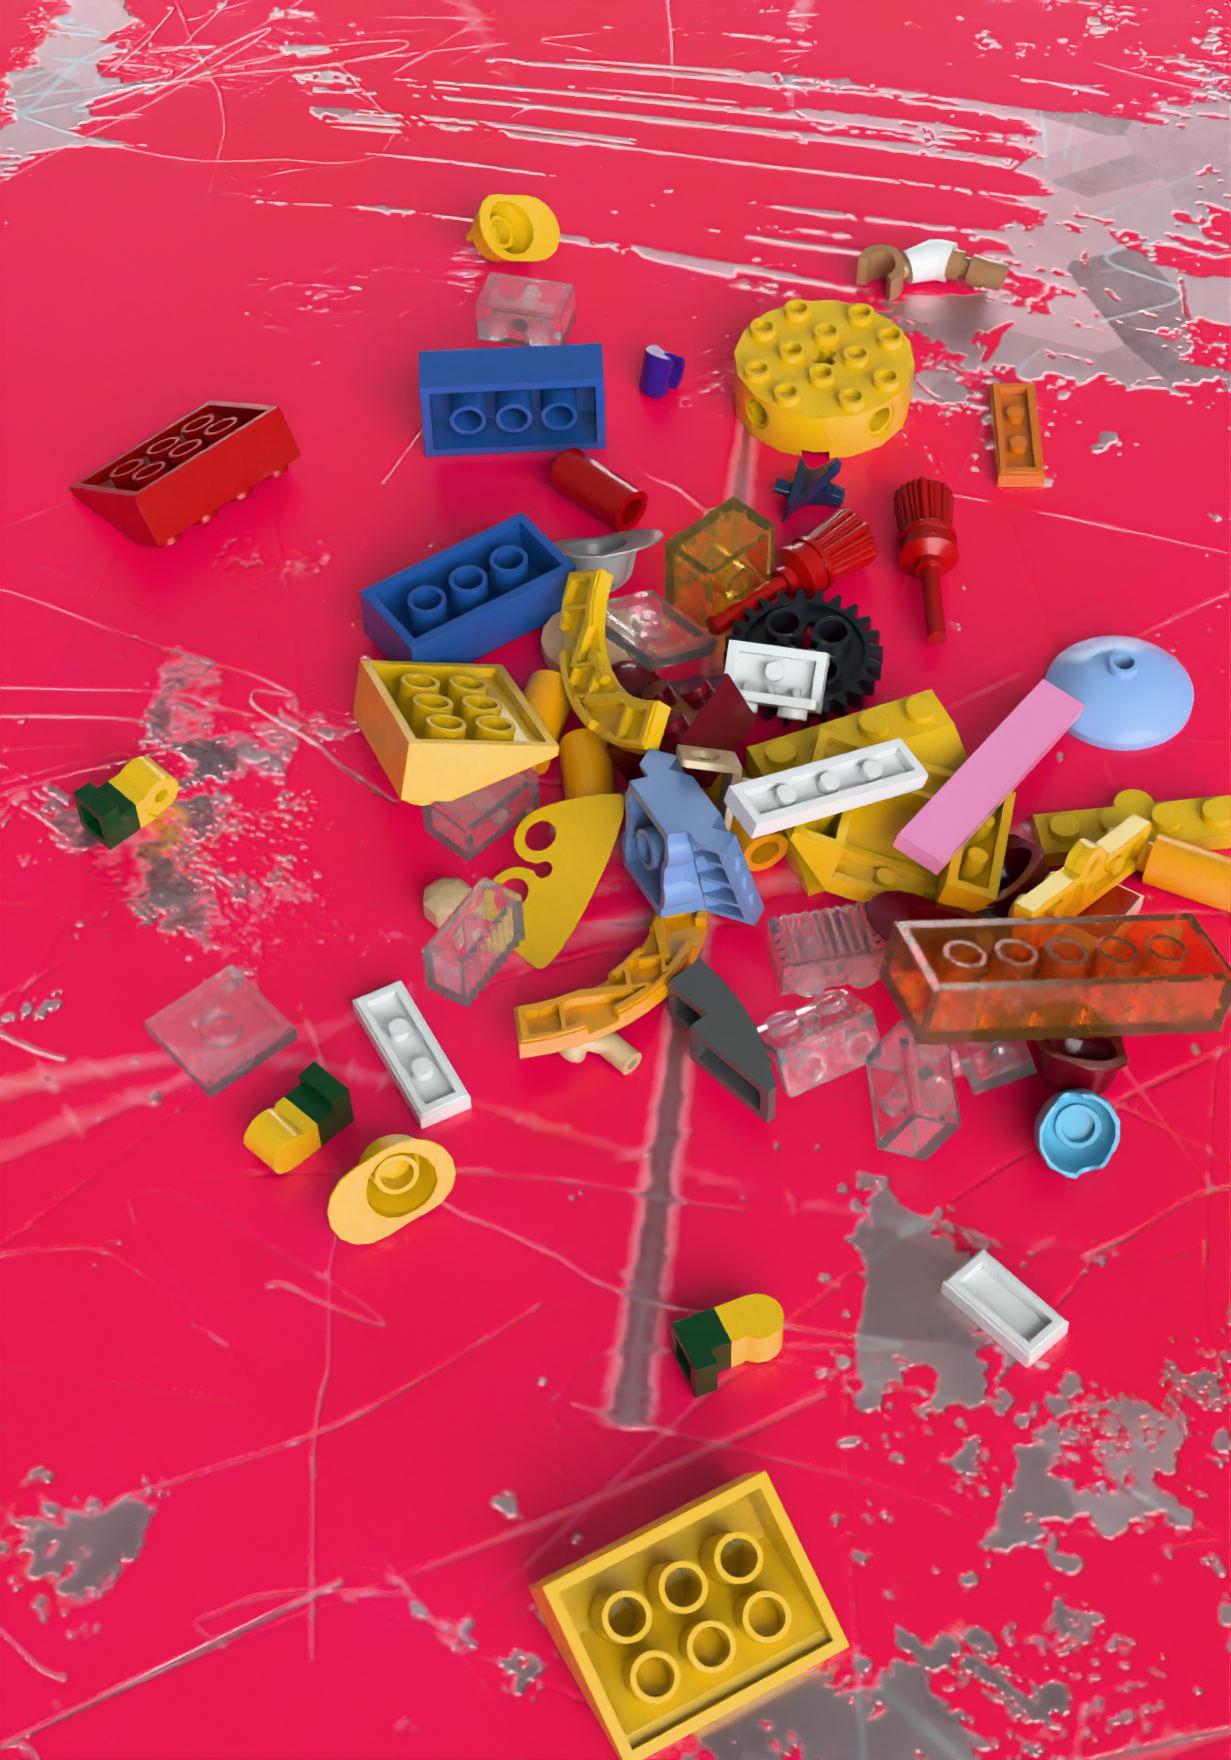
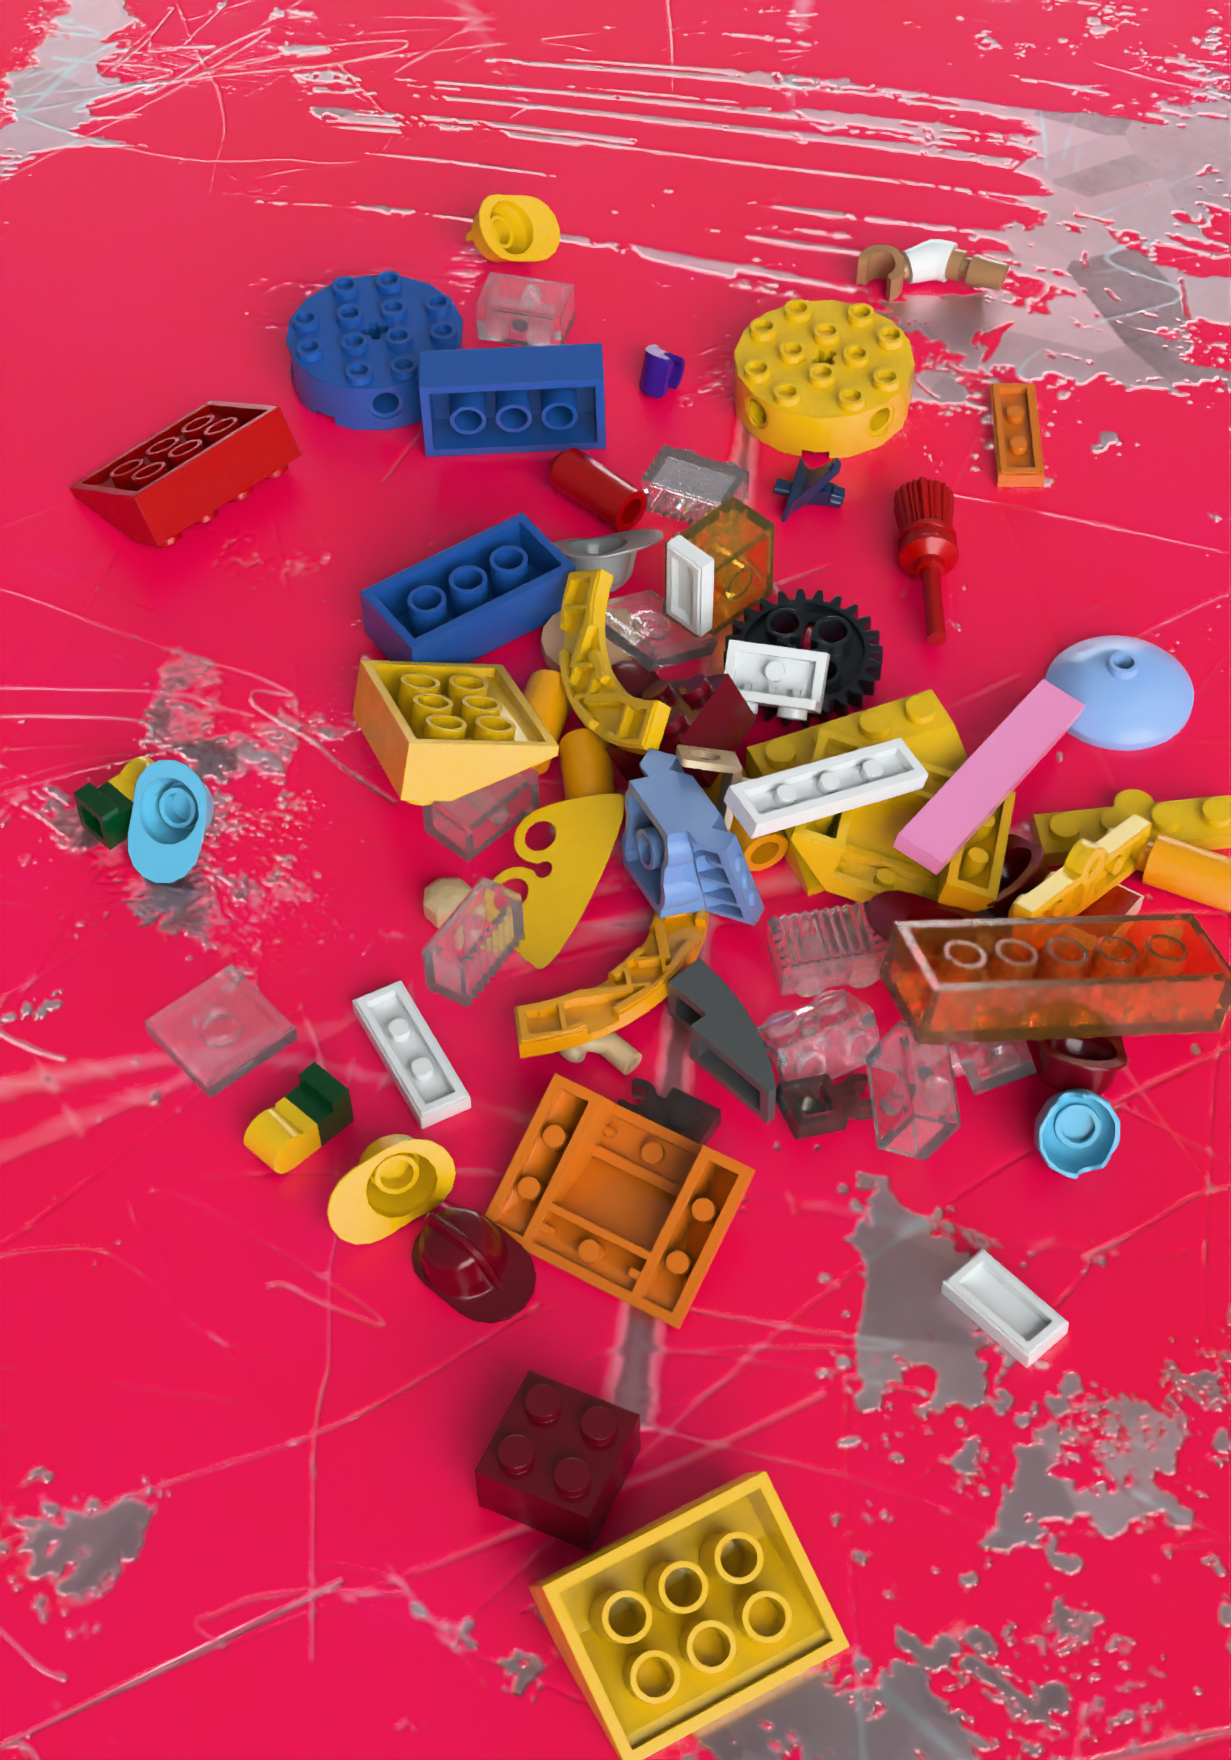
(168, 821): none -> medium azure piece
(361, 344): none -> blue brick
(473, 1265): none -> dark red piece
(558, 1460): none -> dark red brick
(618, 1200): none -> orange slope
(675, 1112): none -> clear smoke plate
(689, 585): none -> white tile
(690, 485): none -> clear brick
(725, 1338): leg -> none
(810, 564): red piece -> none
(819, 1107): none -> clear smoke plate

